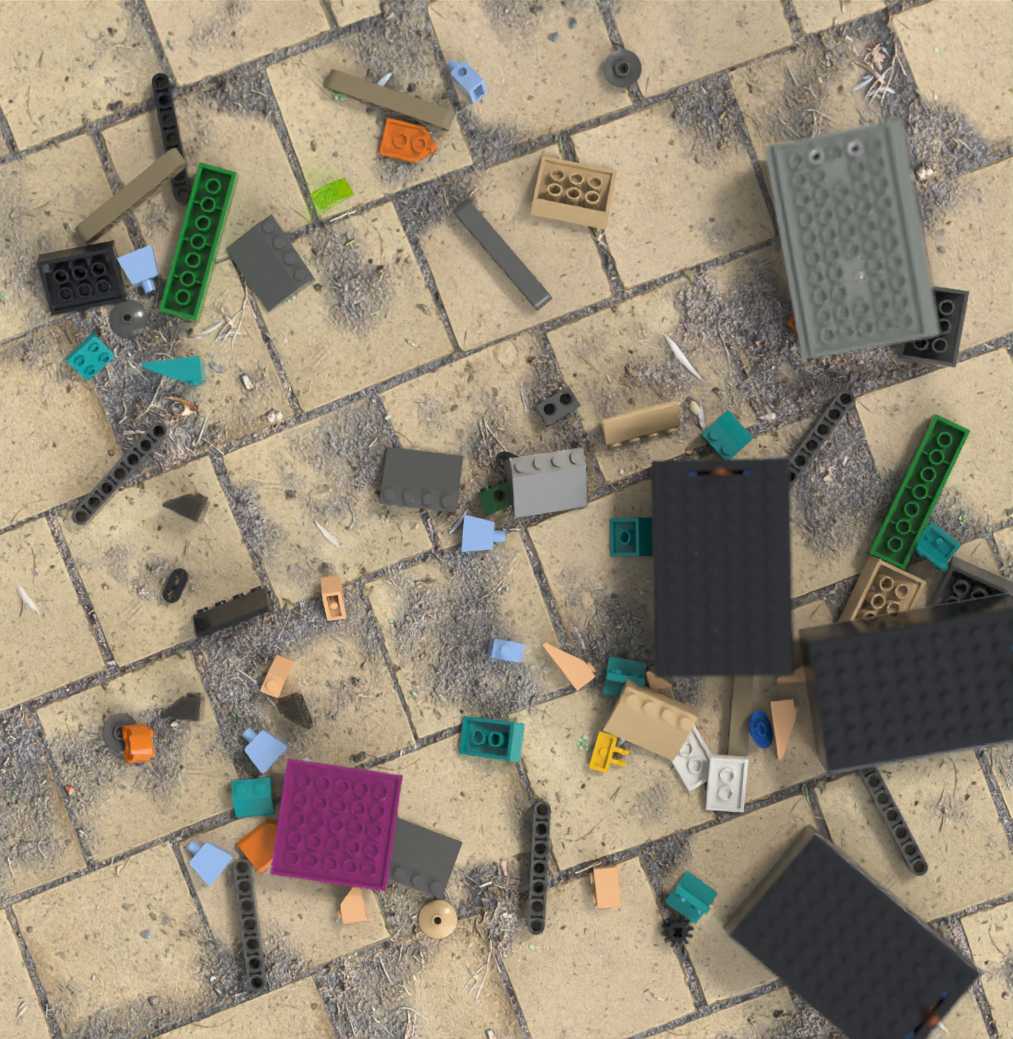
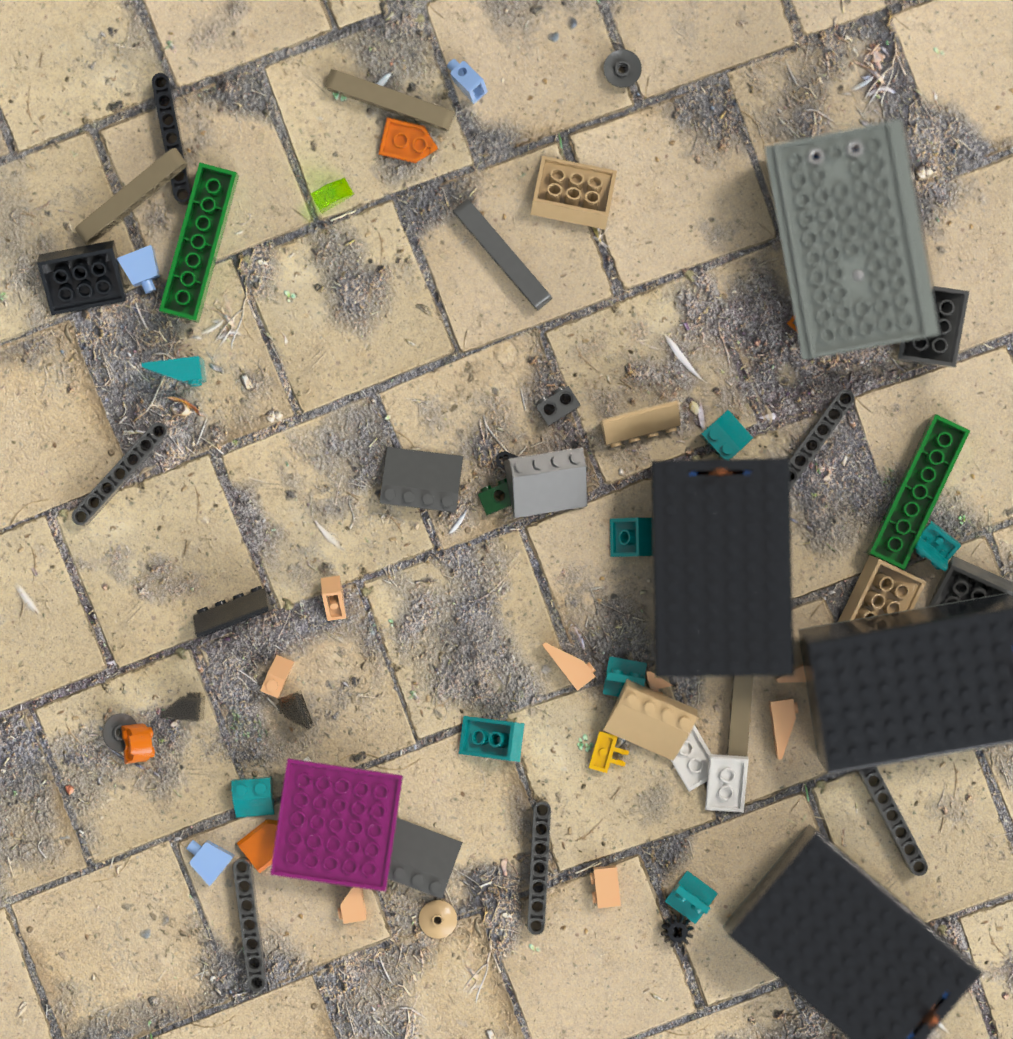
(90, 356): teal bracket -> none
(137, 322): dark grey dish -> none
(171, 583): black beam -> none
(190, 506): clear smoke slope -> none
(263, 748): light blue torso -> none
(270, 263): dark grey slope -> none
(479, 534): light blue torso -> none
(506, 650): light blue torso -> none
(760, 729): blue dish -> none

